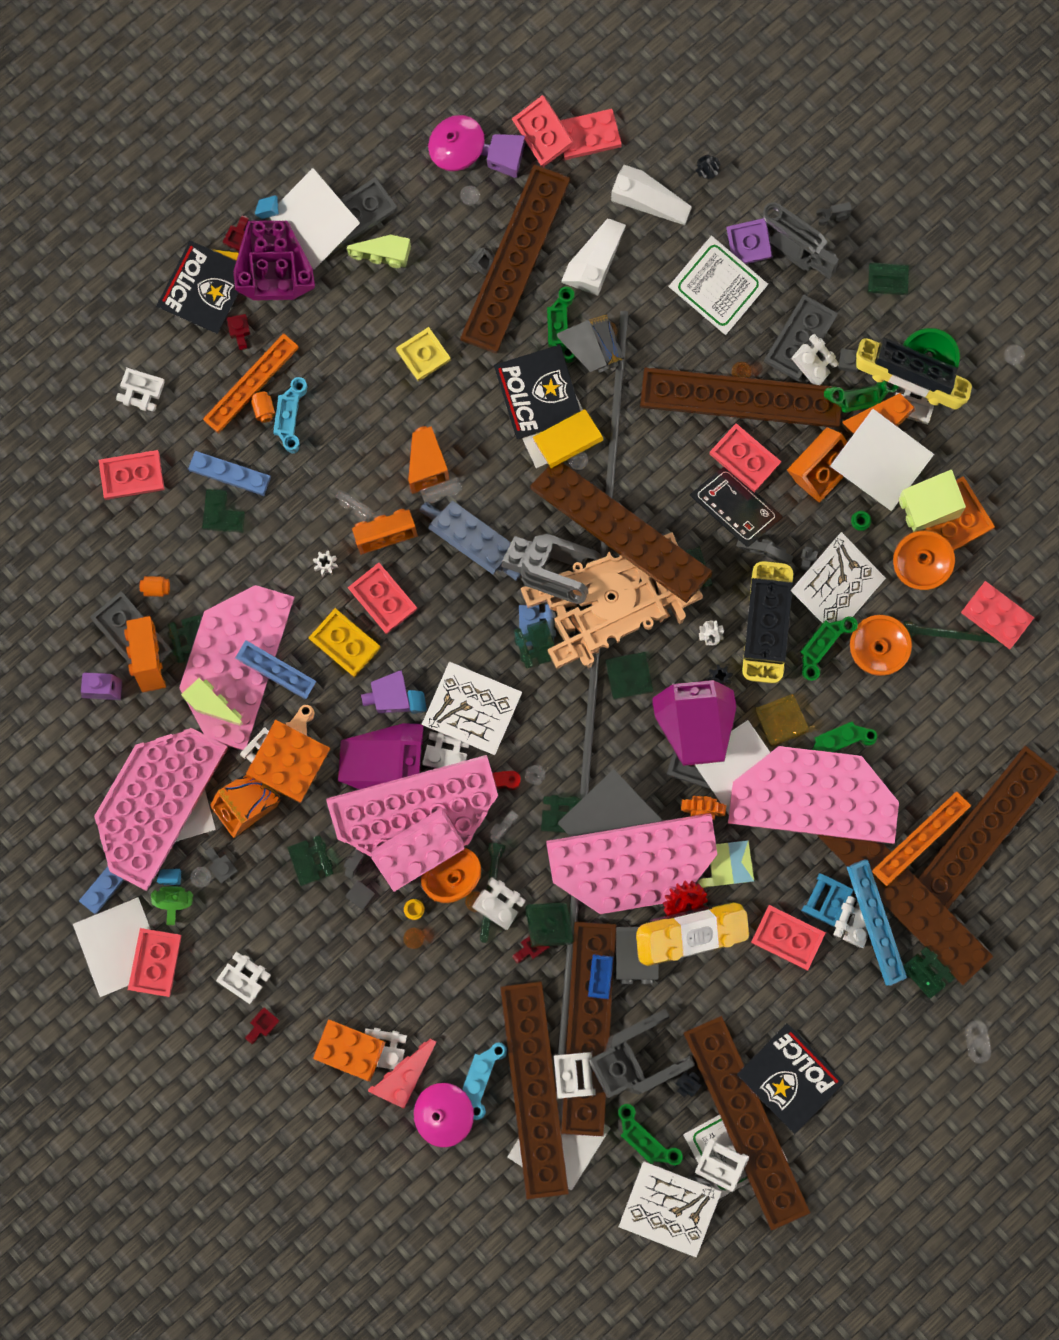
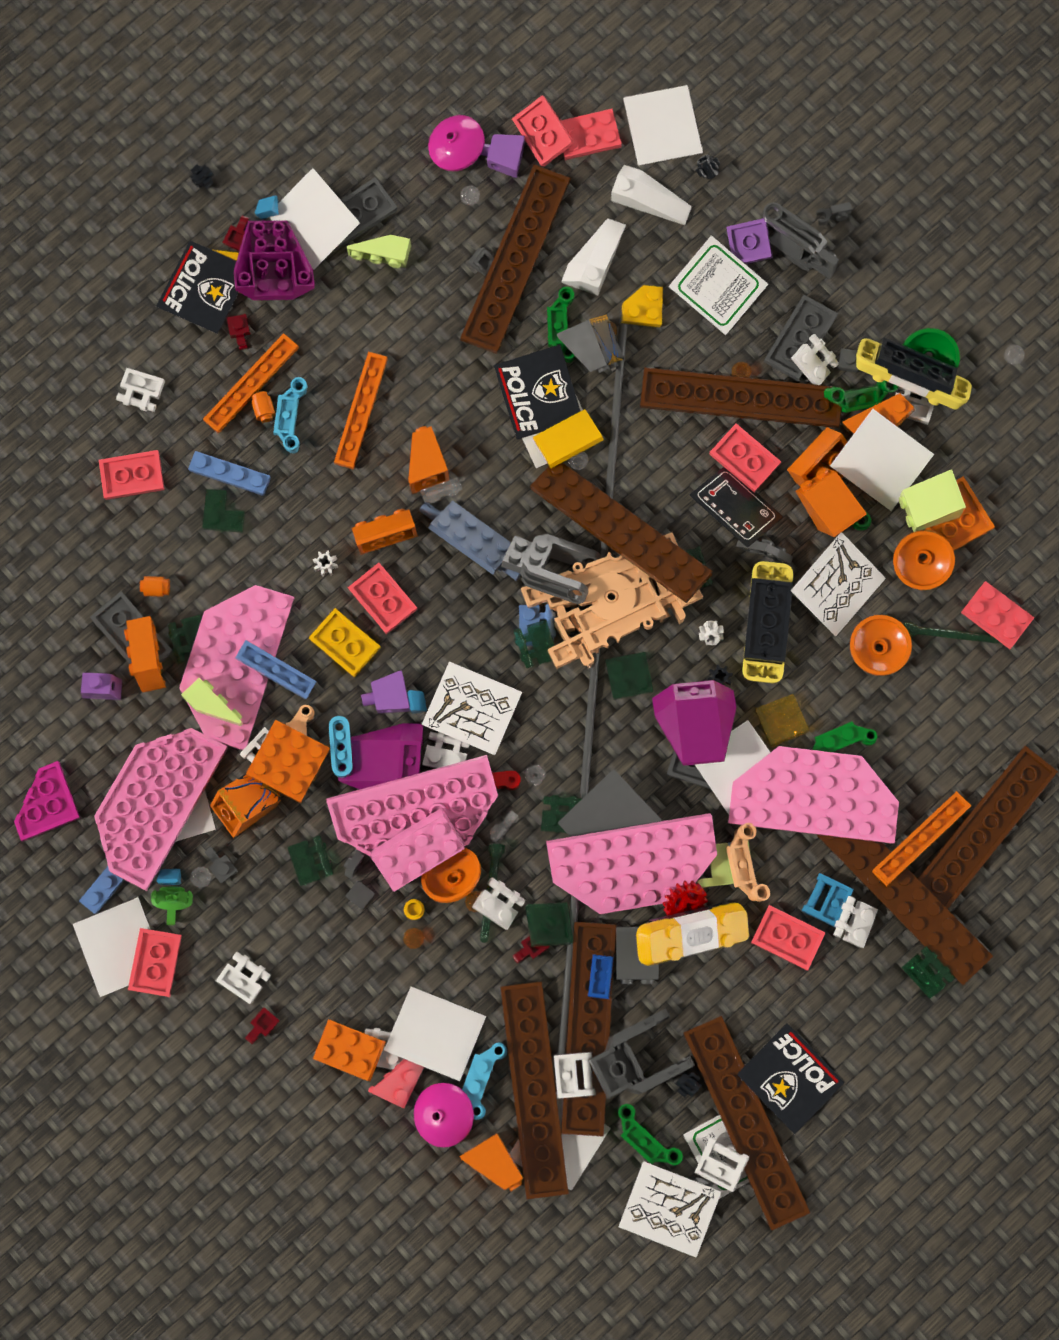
(46, 803): none -> dark pink plate
(201, 176): none -> black gear
(337, 738): none -> medium azure plate
(348, 501): clear plate -> none
(360, 410): none -> orange plate
(423, 354): light yellow plate -> none
(435, 1033): none -> white sticker
(495, 1163): none -> orange slope
(644, 307): none -> yellow plate
(662, 125): none -> white sticker
(703, 805): orange gear -> none
(742, 866): none -> light nougat plate
(809, 558): dark grey plate -> none
(821, 643): green plate -> none
(830, 502): none -> orange slope
(876, 922): dark azure plate -> none
(888, 279): clear green plate -> none
(980, 1041): clear plate -> none

